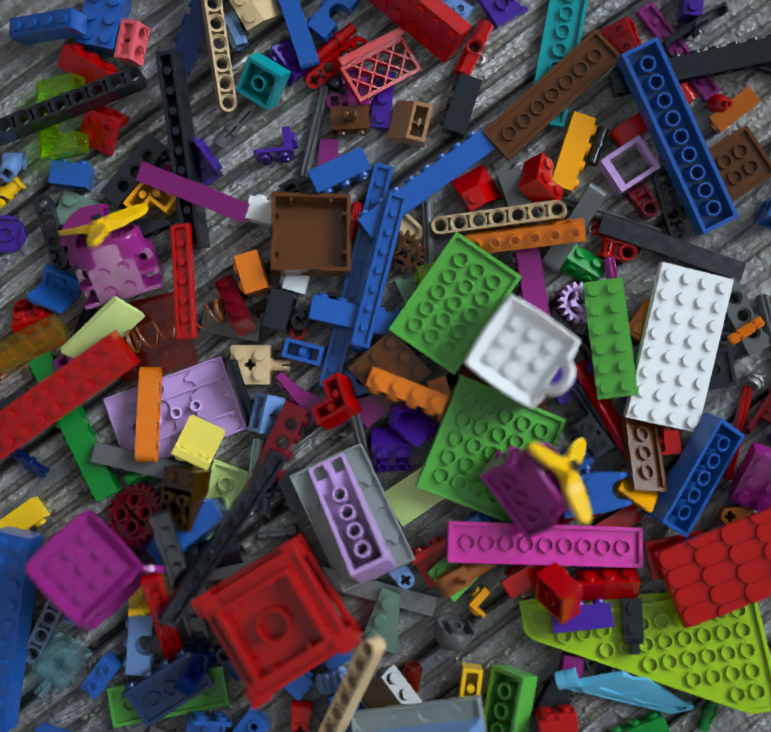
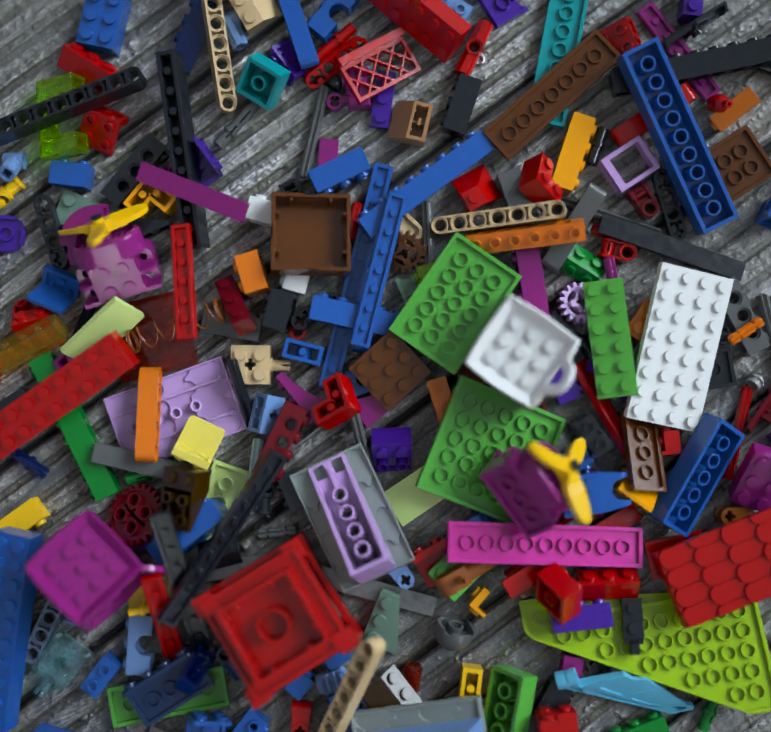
(48, 26): blue brick -> none
(132, 42): coral brick -> none
(283, 154): dark purple bracket -> none
(350, 120): reddish brown brick -> none
(403, 389): orange brick -> none
(412, 424): dark purple bracket -> none
(588, 408): black axle -> none

